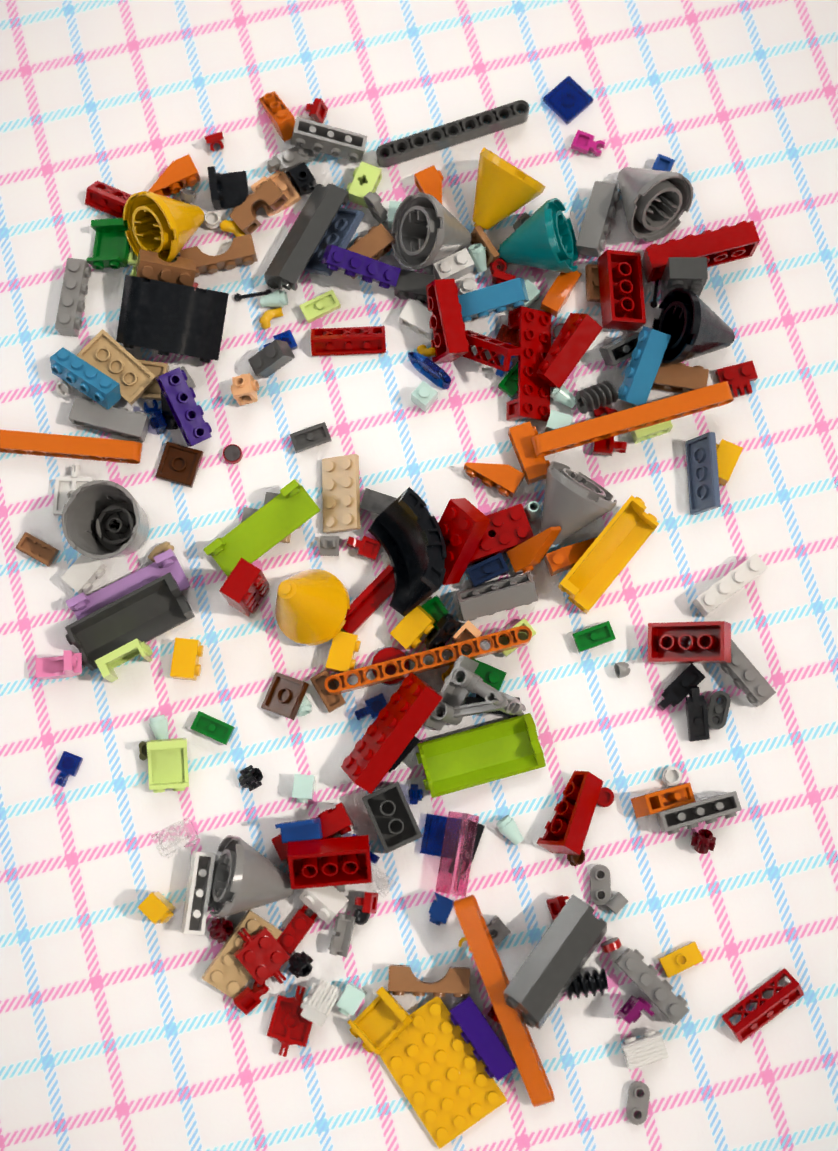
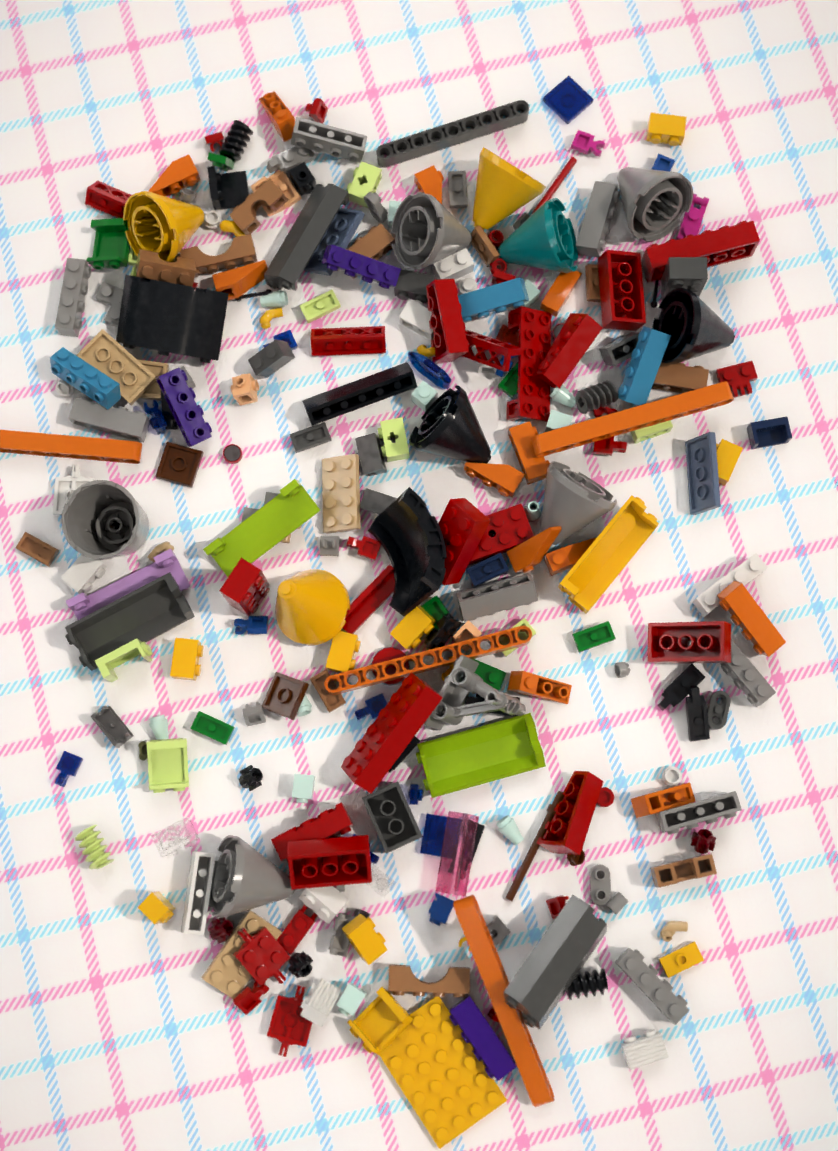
(59, 667): bright pink arch -> none
(93, 848): none -> yellowish green piece
(112, 296): none -> light grey plate
(112, 726): none -> flat silver hinge
(220, 162): none -> green plate
(235, 140): none -> black piece
(240, 279): none -> orange slope
(253, 625): none -> blue plate
(254, 715): none -> light grey tile
(300, 830): blue panel -> none
(359, 393): none -> black brick
(365, 939): none -> yellow brick
(368, 902): red tile -> none
(370, 454): none -> flat silver hinge
(388, 430): none -> yellowish green brick
(452, 429): none -> black cone
(457, 189): none -> light grey plate
(478, 256): light aqua cone -> none
(497, 235): none -> red plate
(534, 848): none -> reddish brown bar
(539, 687): none -> orange slope
(560, 178): none -> red bar
(611, 945): red tile -> none
(632, 1009): magenta bracket -> none
(637, 1103): light grey plate -> none
(666, 129): none -> yellow brick
(671, 928): none -> tan arm
(683, 870): none -> medium nougat arch
(693, 218): none -> dark pink plate
(751, 619): none -> orange brick
(764, 1012): red fence -> none
(769, 432): none -> dark blue panel

